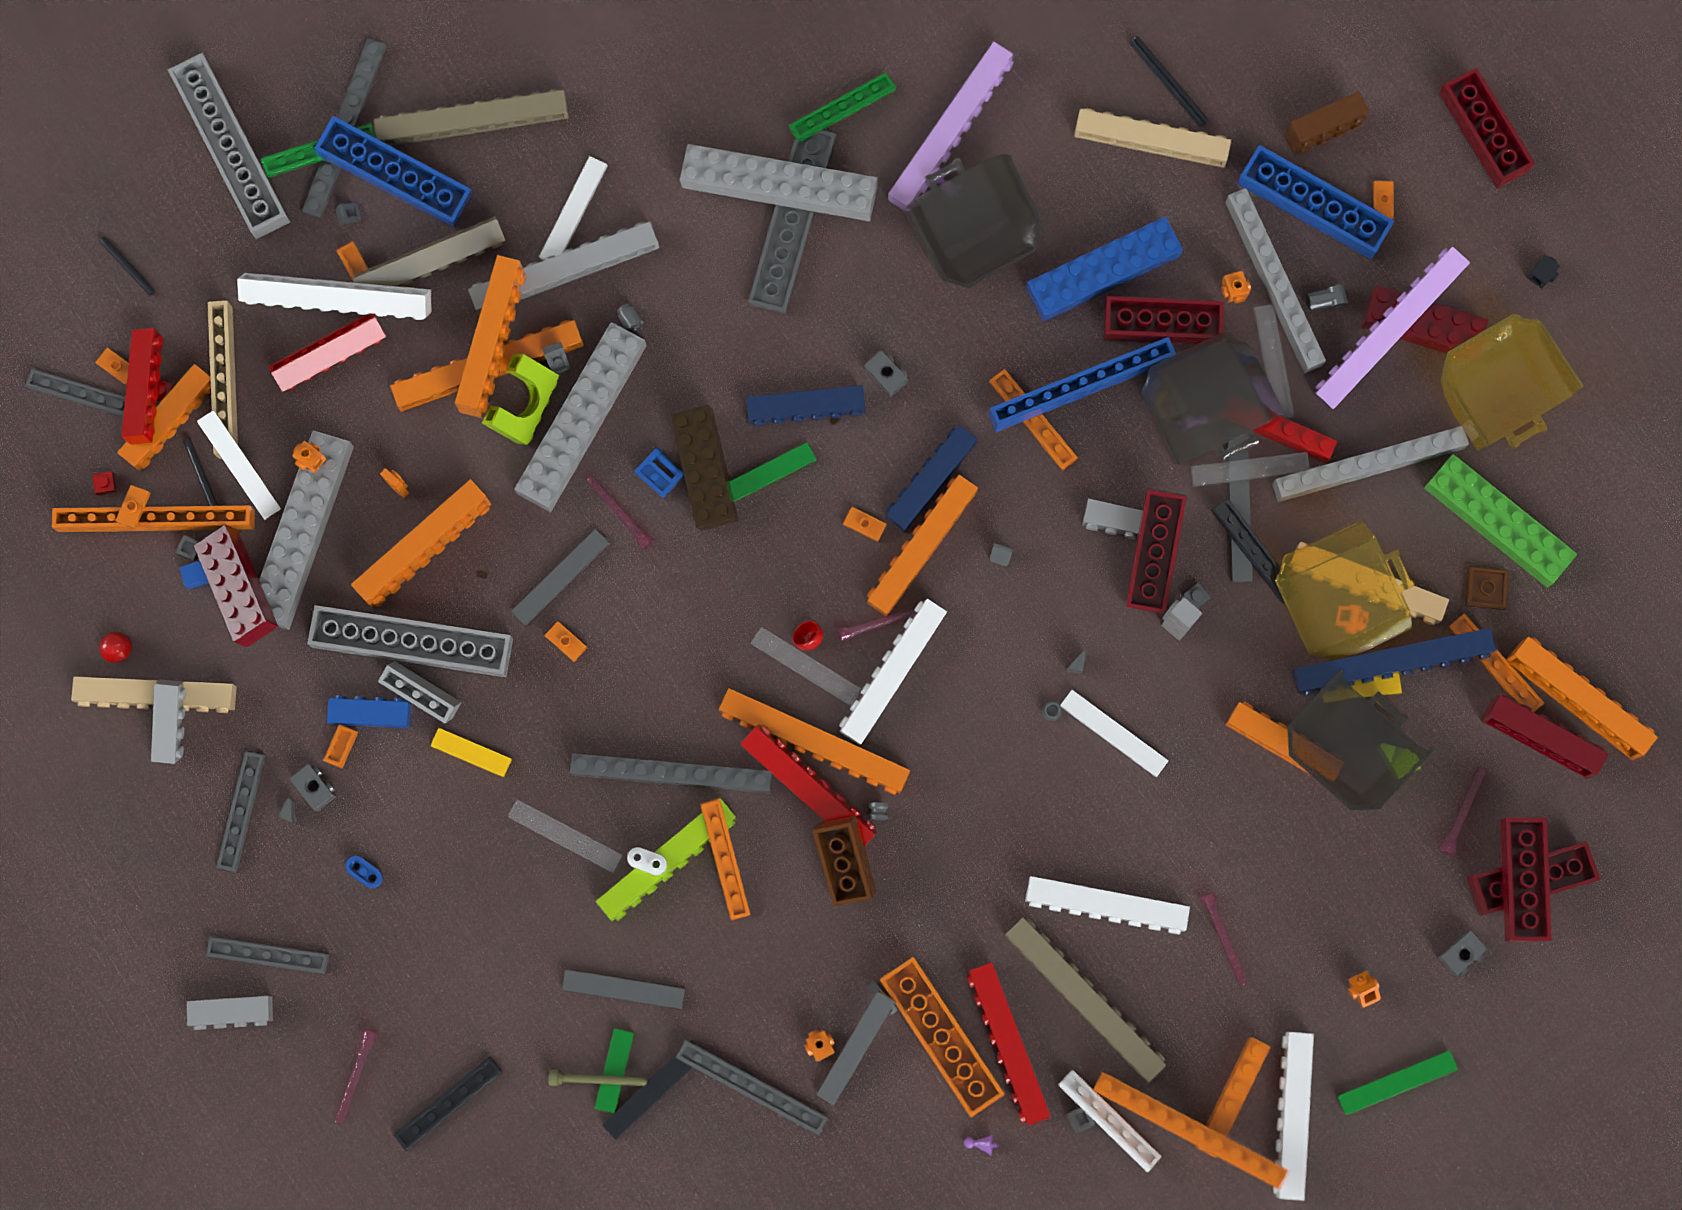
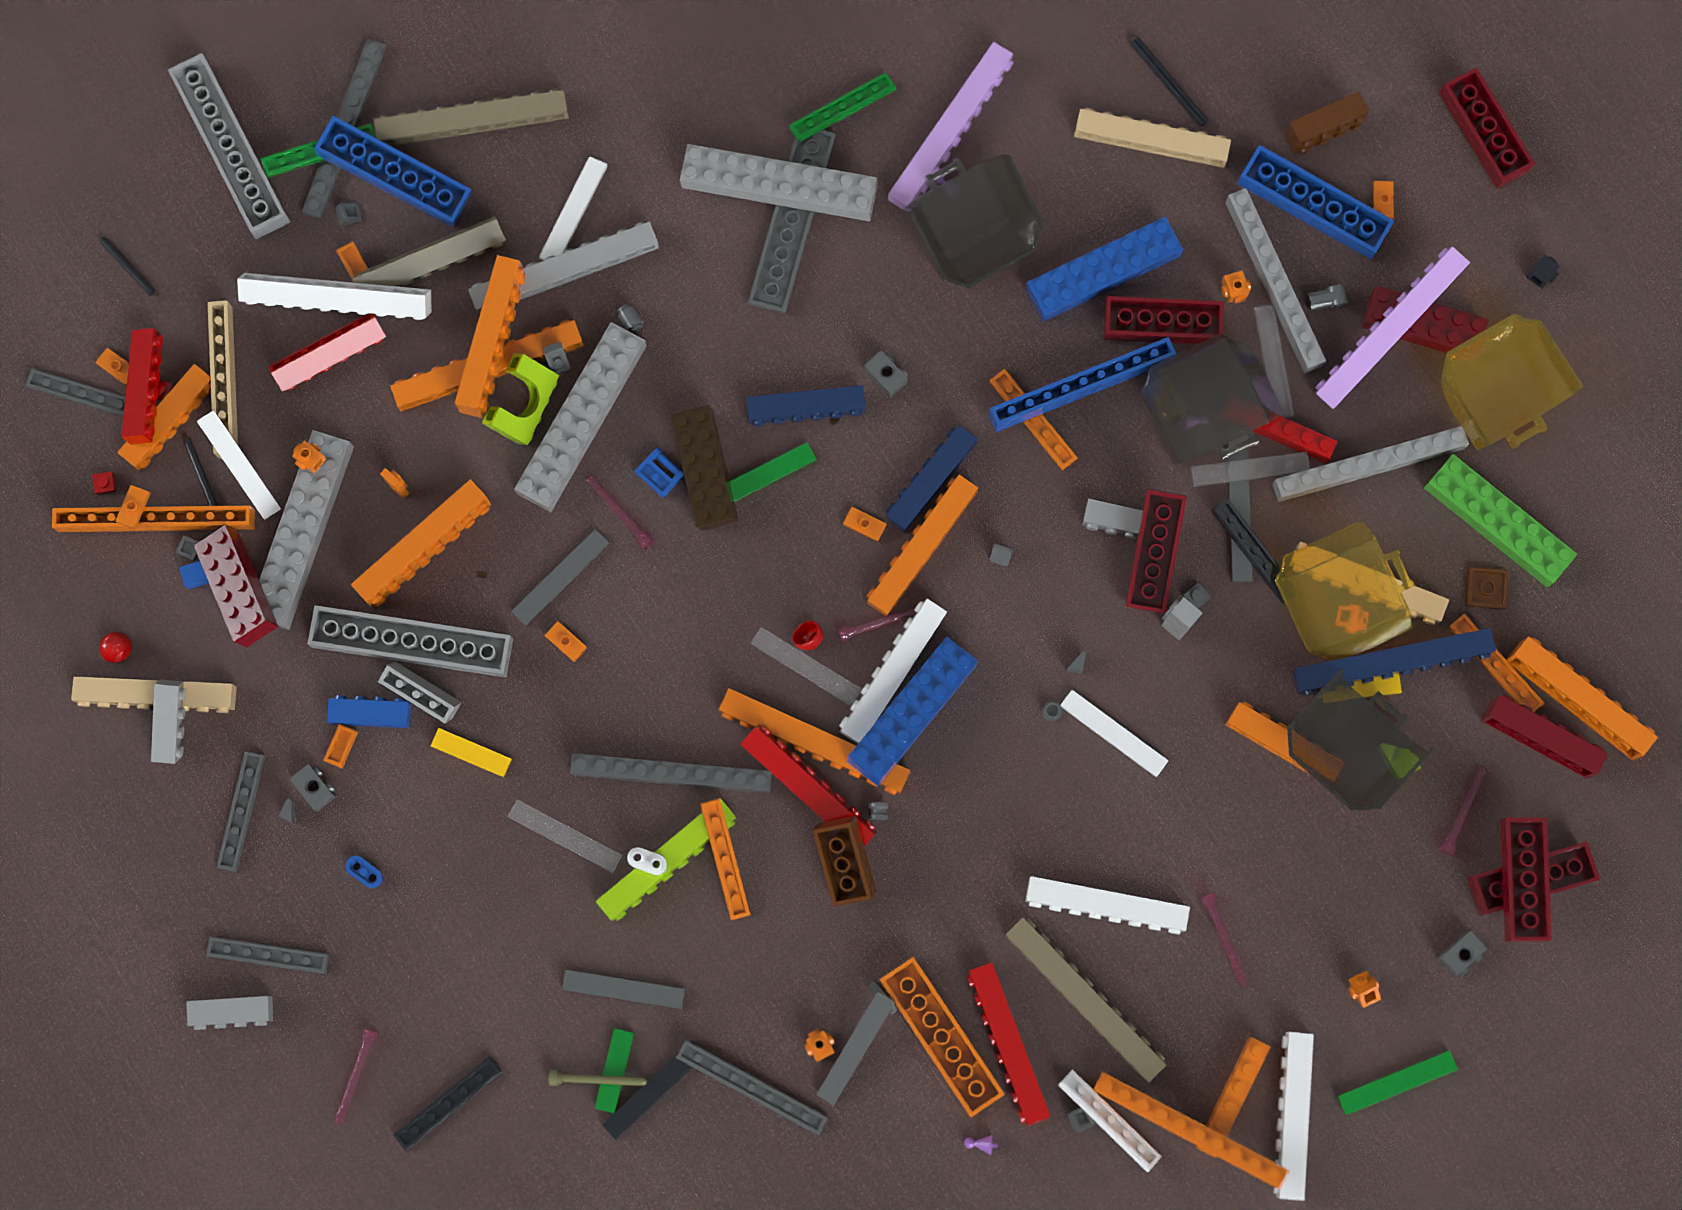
(912, 711): none -> blue brick

